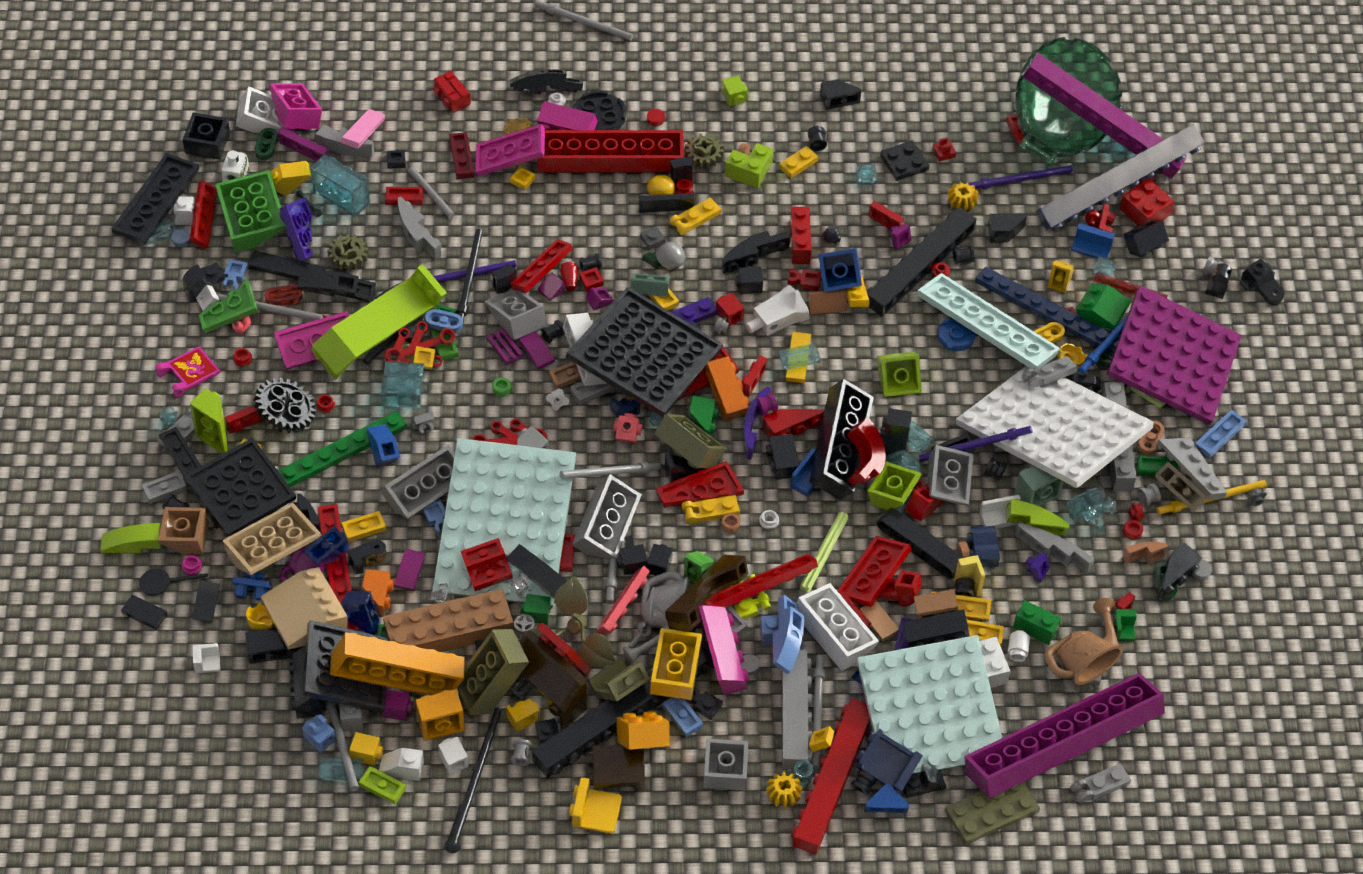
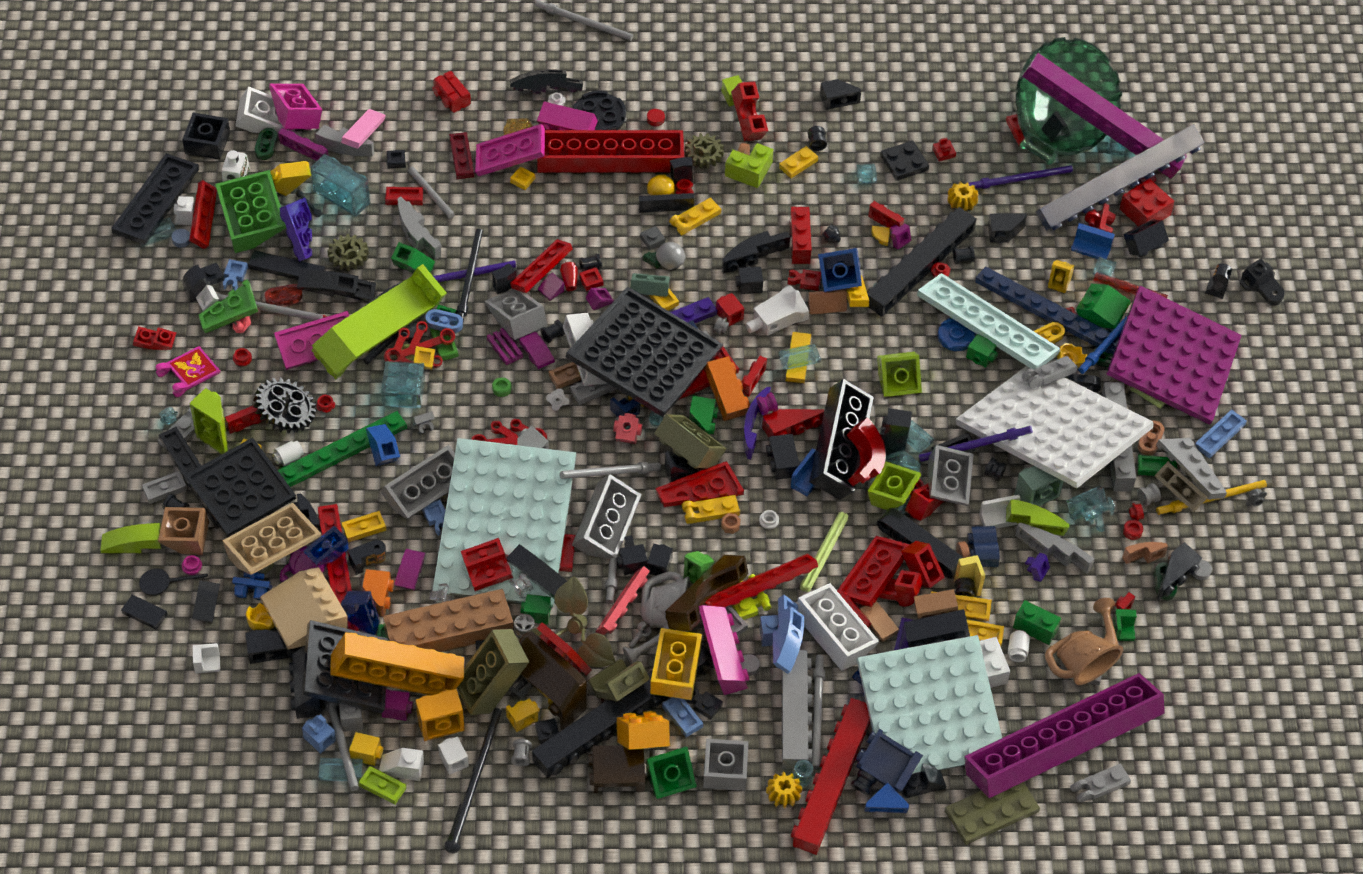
(156, 340): none -> red slope
(288, 453): none -> white brick
(410, 258): none -> green slope
(594, 808): yellow bracket -> none
(670, 773): none -> green slope
(745, 98): none -> red arch
(821, 739): yellow plate -> none
(881, 234): none -> yellow tile
(922, 560): none -> red brick
(981, 351): none -> green brick
(1056, 128): none -> black slope
(1210, 266): light grey wheel -> none

